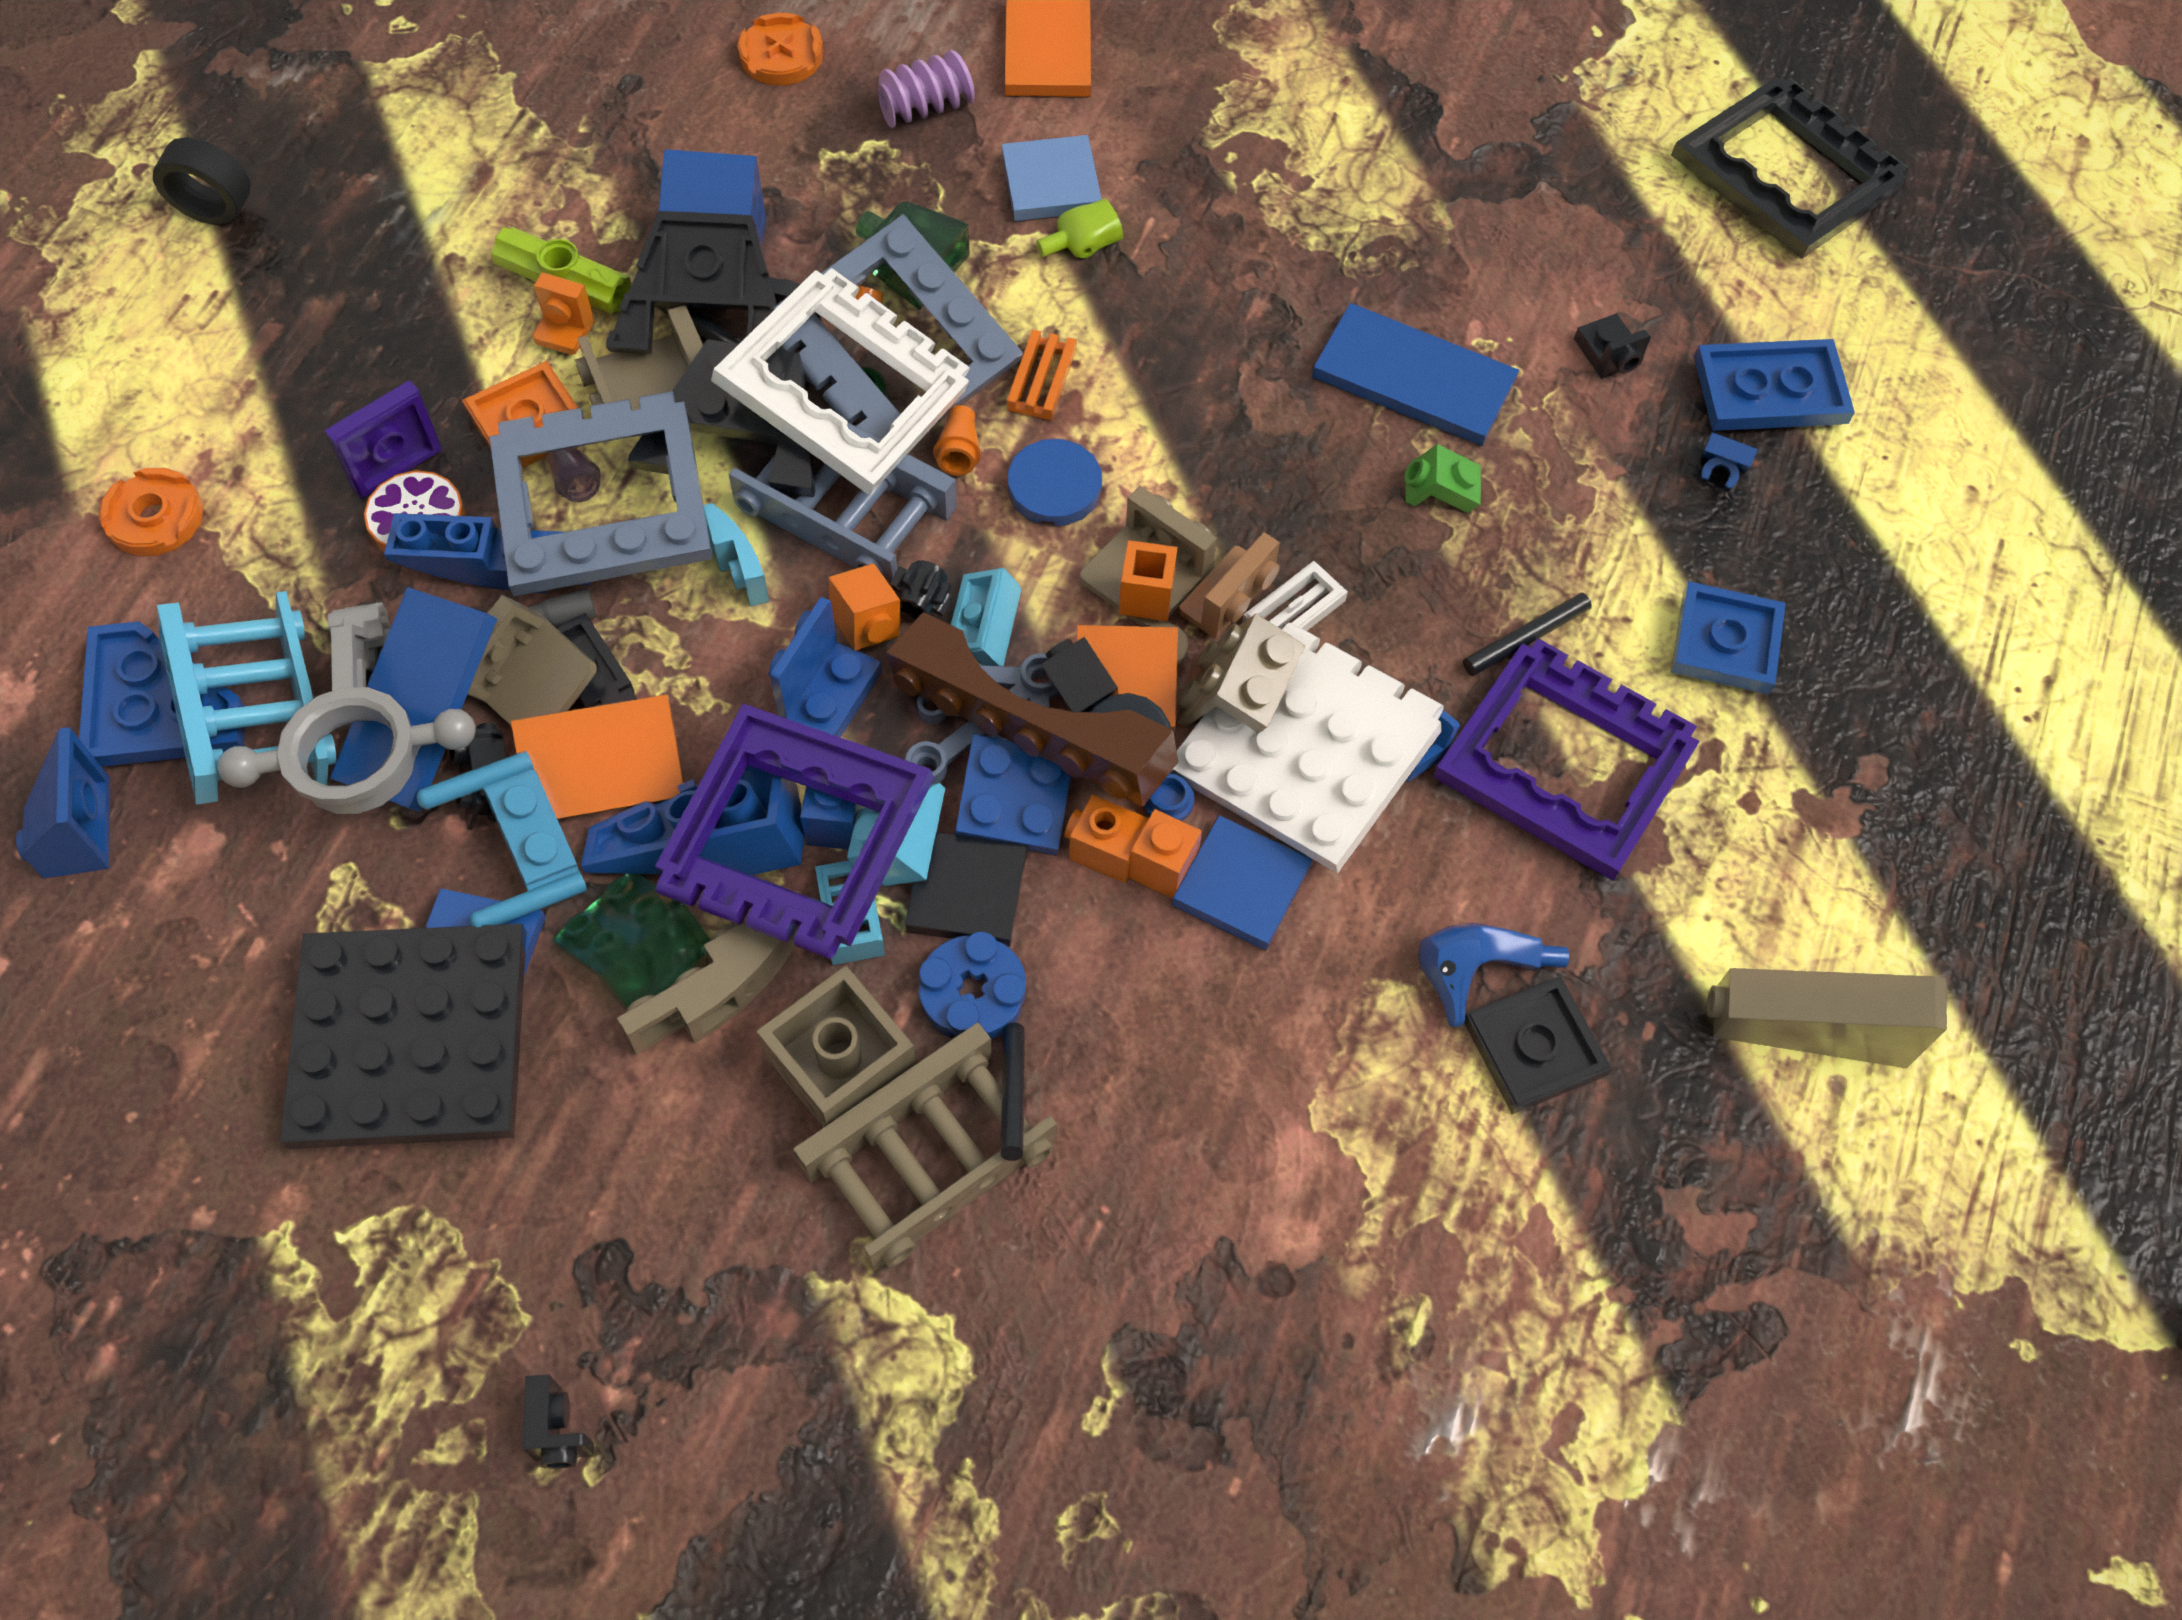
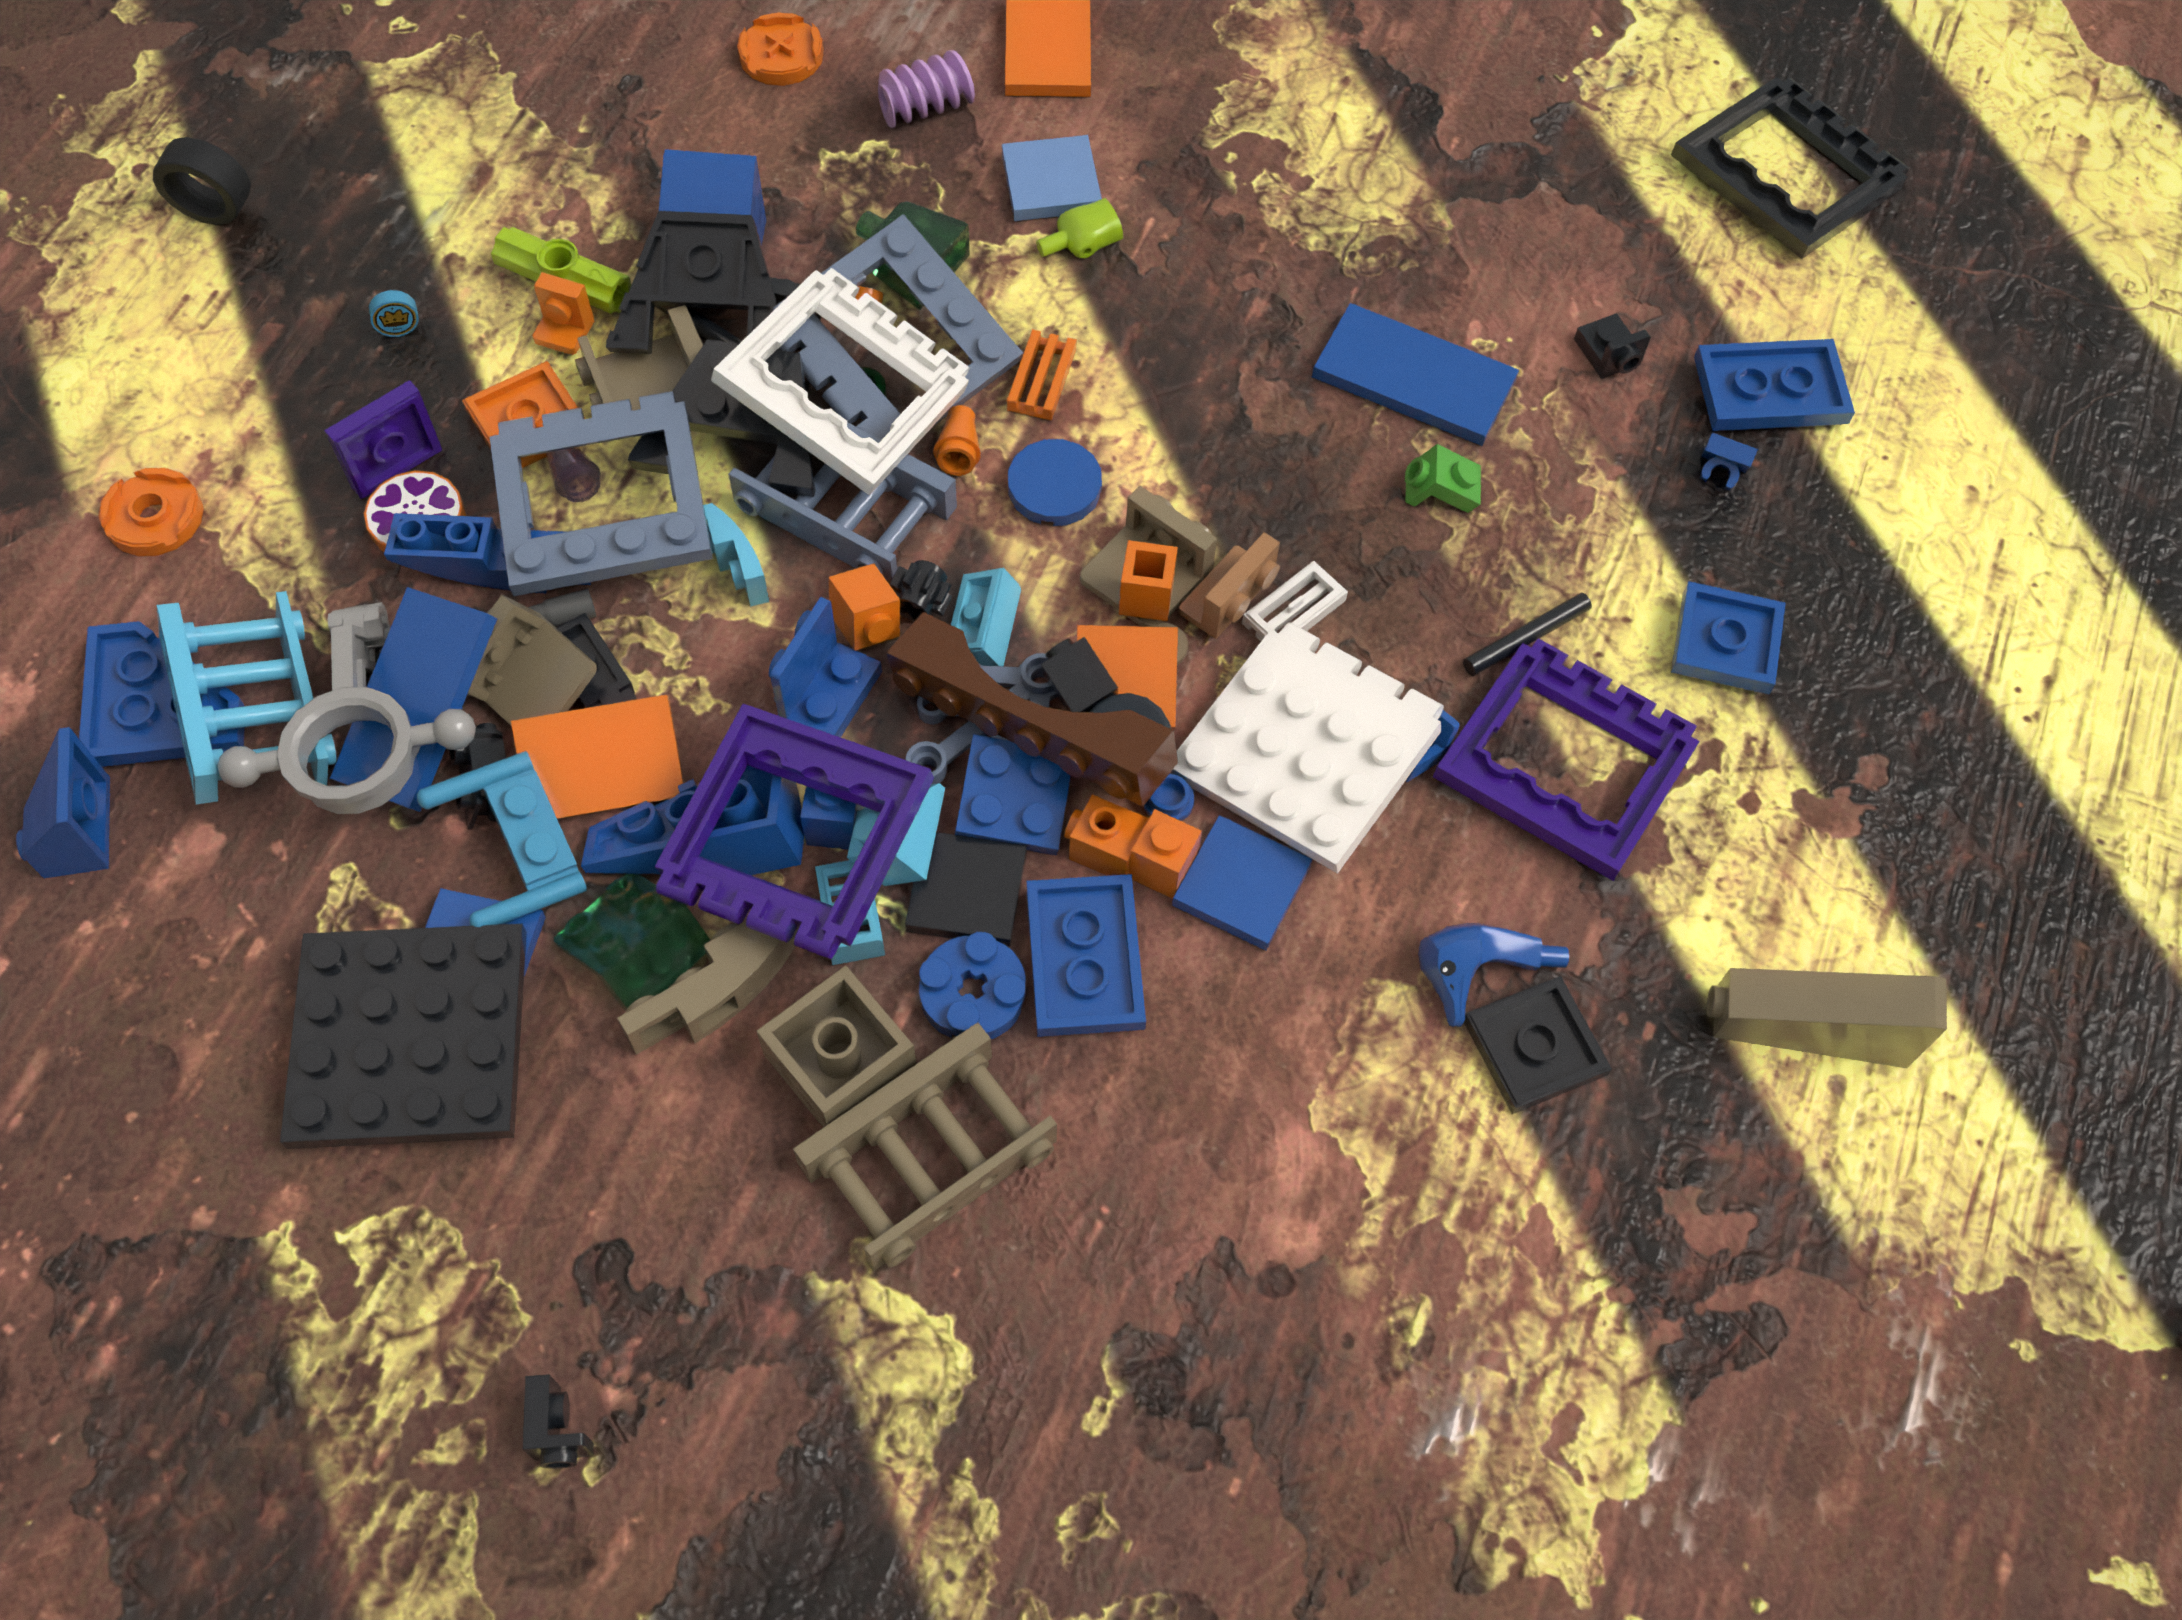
(393, 313): none -> dark azure tile
(1013, 1092): black bar -> none
(1085, 955): none -> blue plate
(1242, 674): bracket -> none

